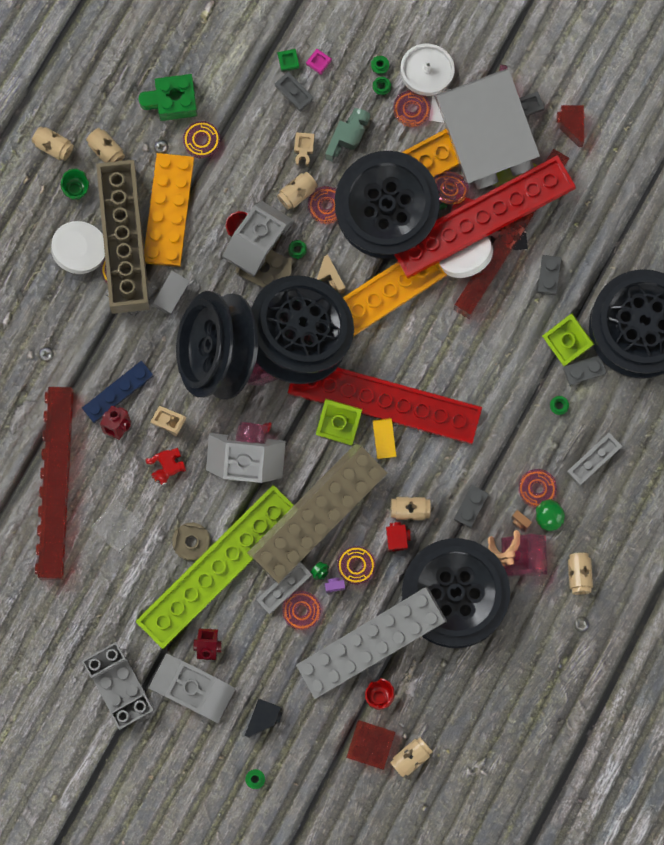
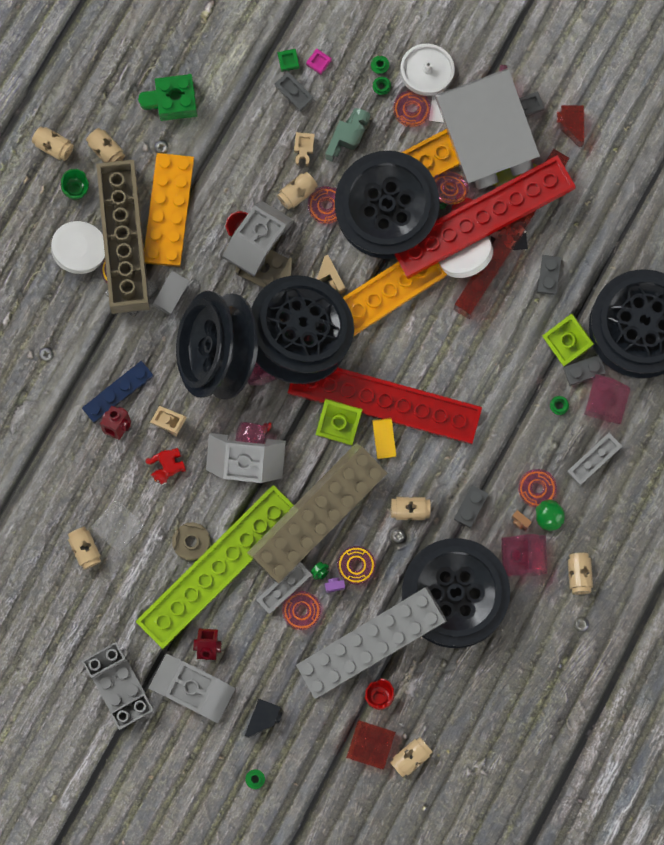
(55, 483): clear red brick -> none
(85, 558): none -> tan piece
(197, 129): clear pink tile -> none
(297, 243): green plate -> none
(397, 537): red brick -> none
(506, 557): light nougat helmet -> none
(607, 399): none -> clear pink slope

